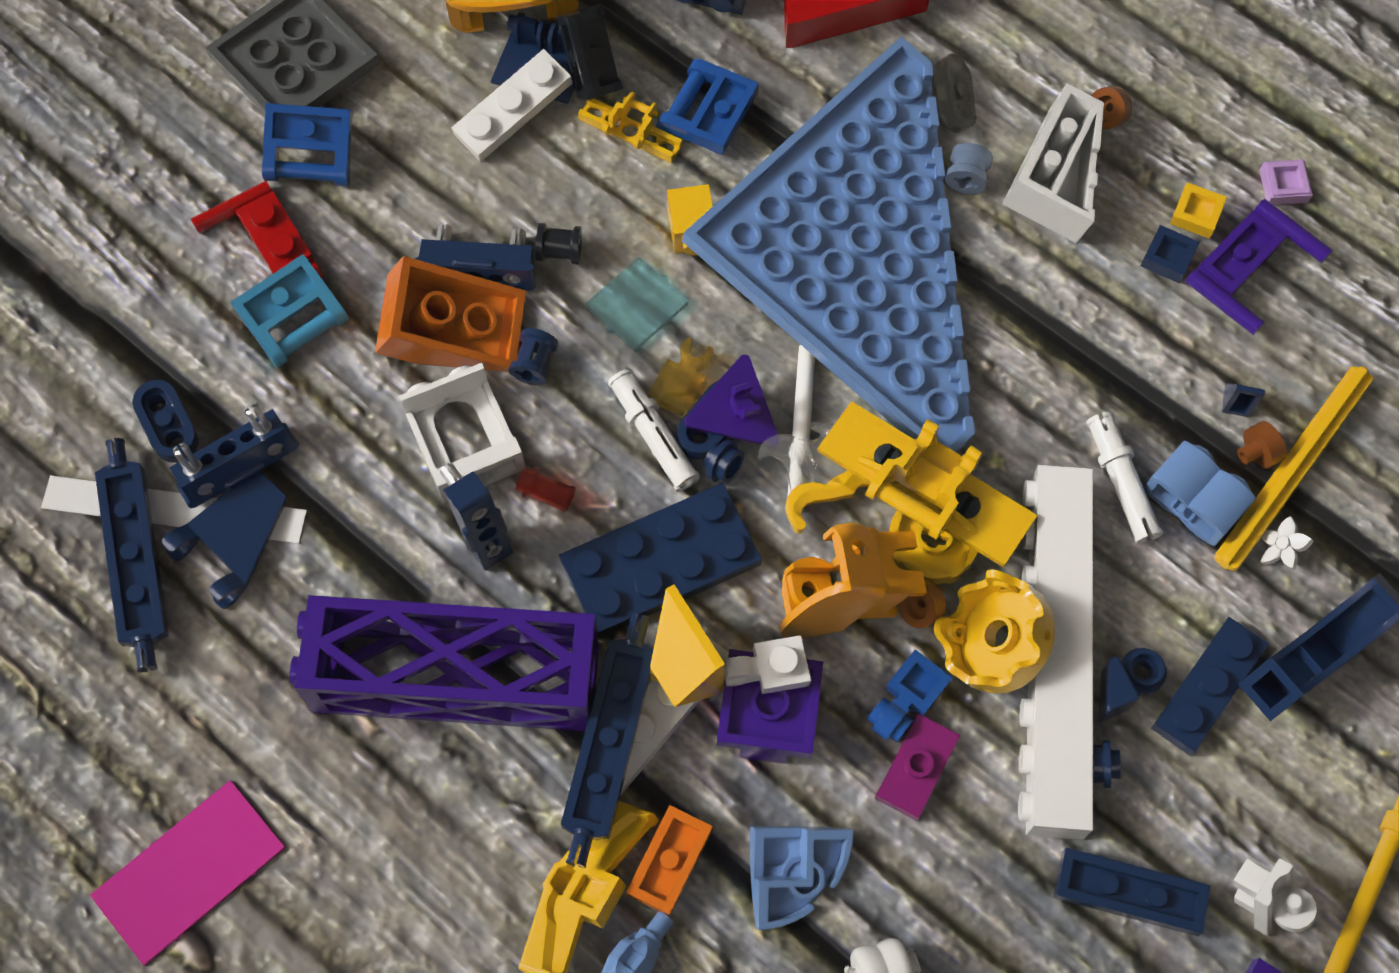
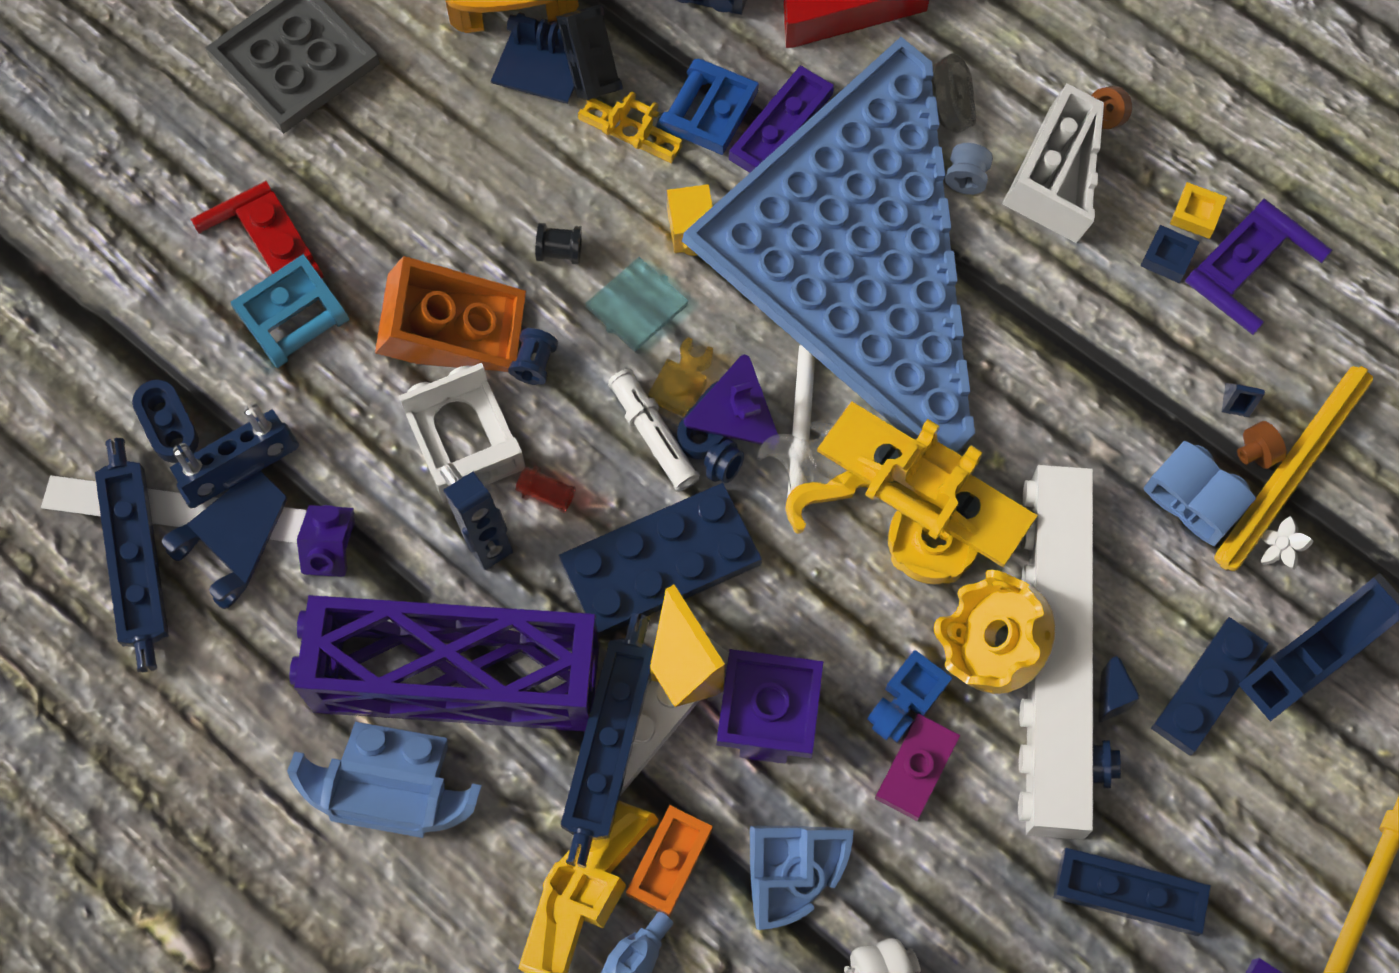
(187, 872): dark pink window -> none
(307, 130): blue plate -> none
(324, 540): none -> dark purple bracket
(385, 783): none -> medium blue plate
(501, 263): dark blue piece -> none
(512, 105): white plate -> none
(776, 664): white plate -> none
(786, 112): none -> dark purple plate
(868, 586): light orange piece -> none
(923, 610): dark orange tile -> none
(1117, 460): white pin -> none
(1154, 665): dark blue plate -> none
(1270, 893): white hips -> none
(1286, 182): lavender tile -> none

